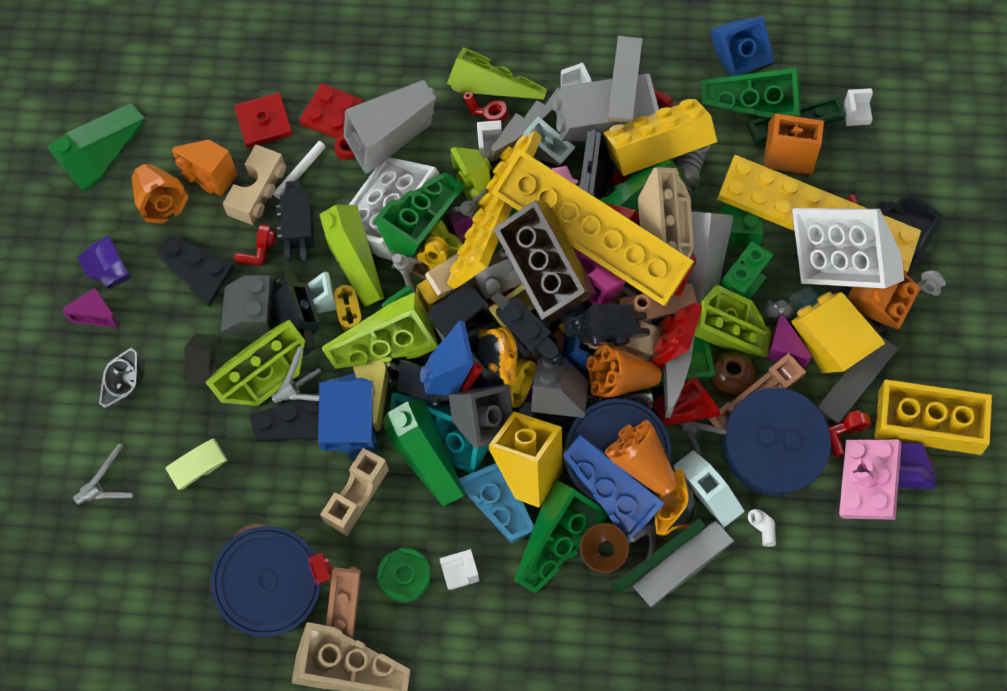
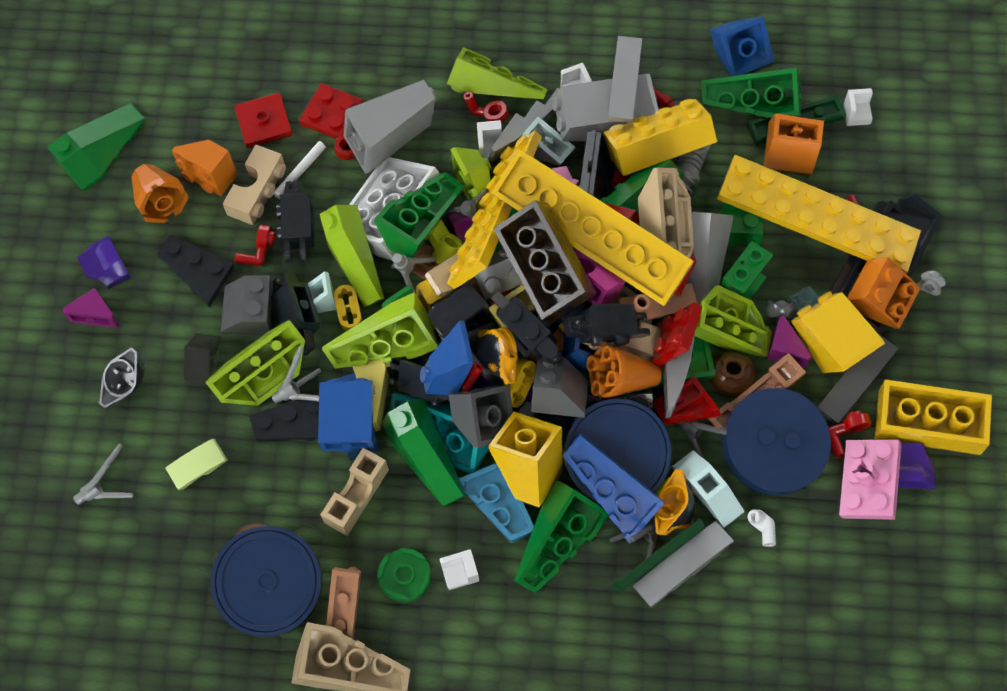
(320, 568): red plate -> none
(434, 253): yellow brick -> none
(594, 538): reddish brown piece -> none
(643, 457): orange cone -> none
(846, 248): white slope -> none

